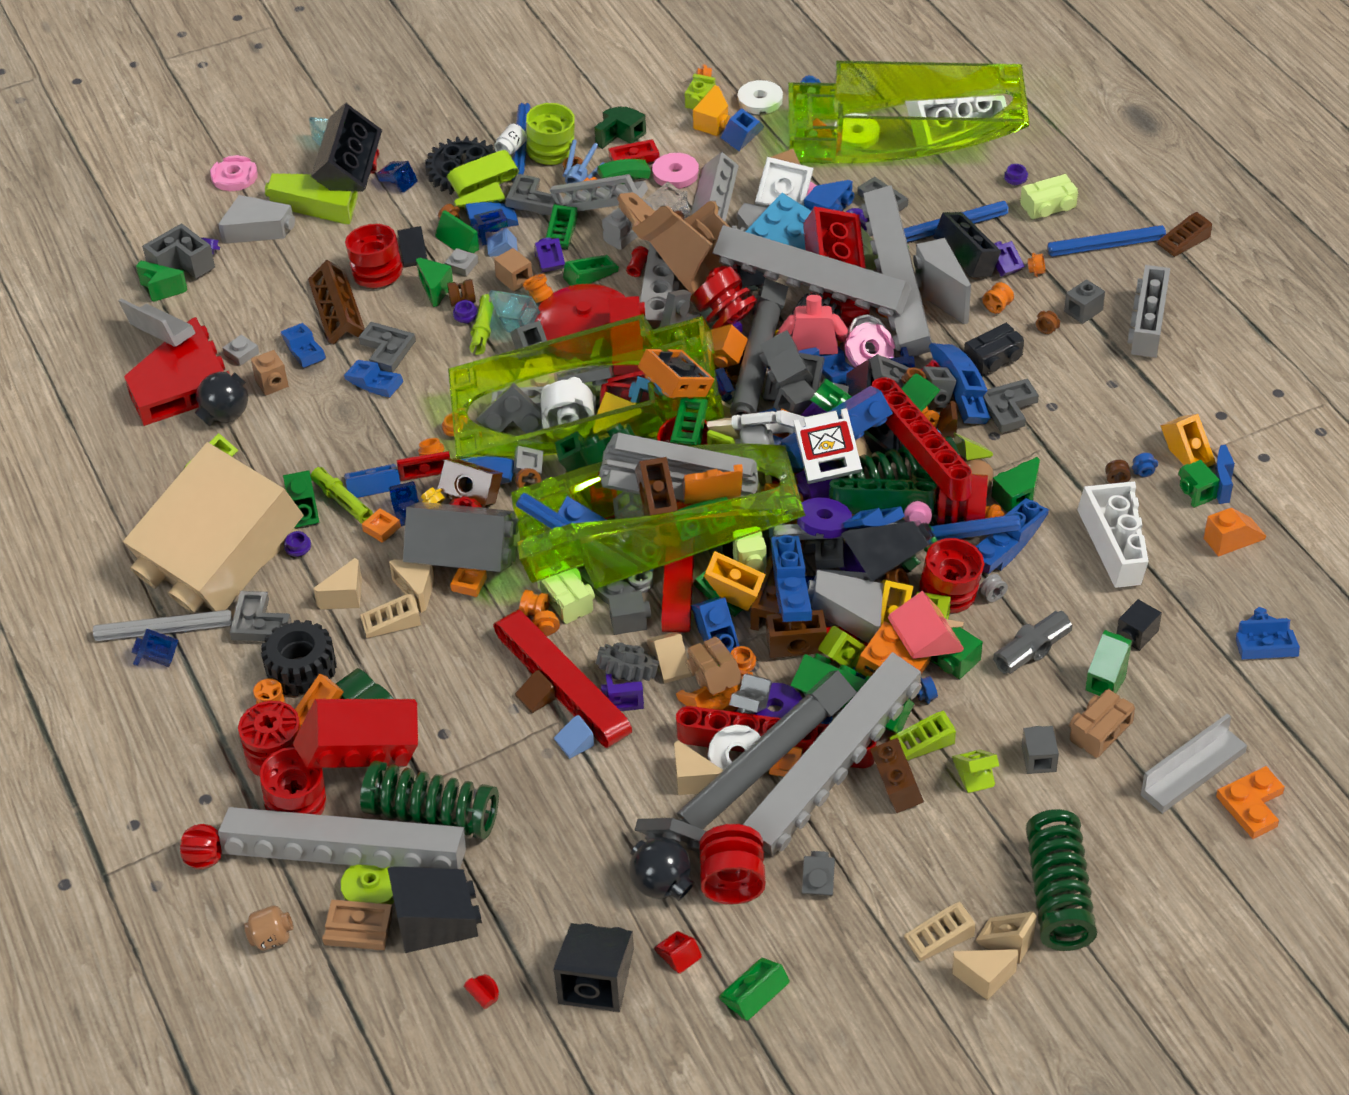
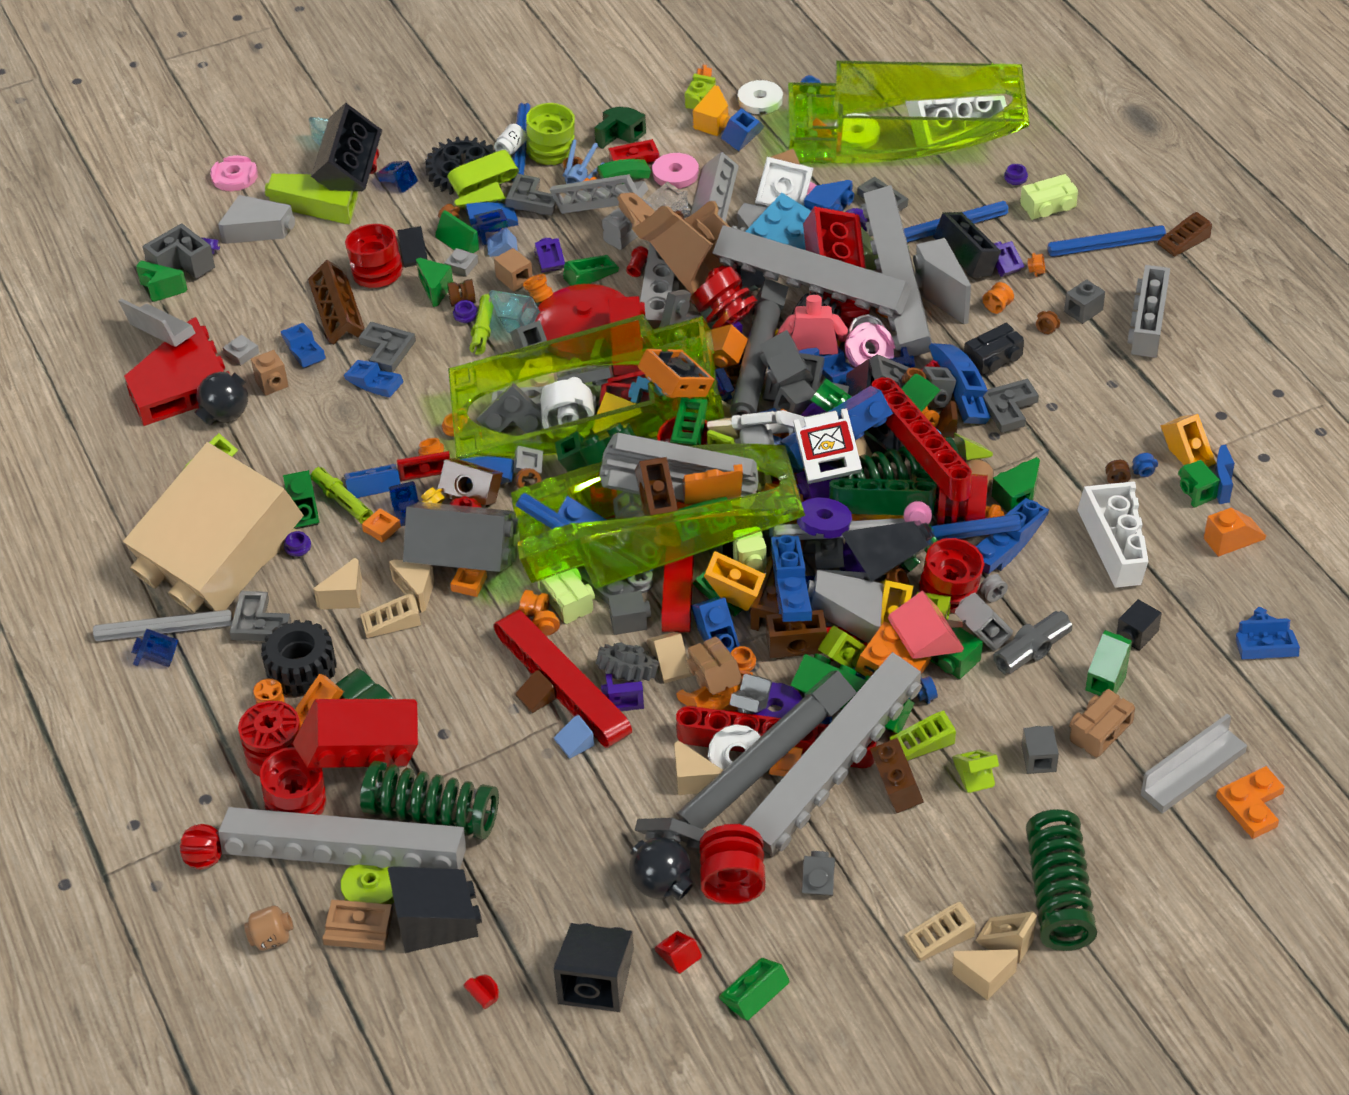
(562, 213): green slope -> none
(874, 518): blue slope -> none
(983, 621): none -> light grey brick

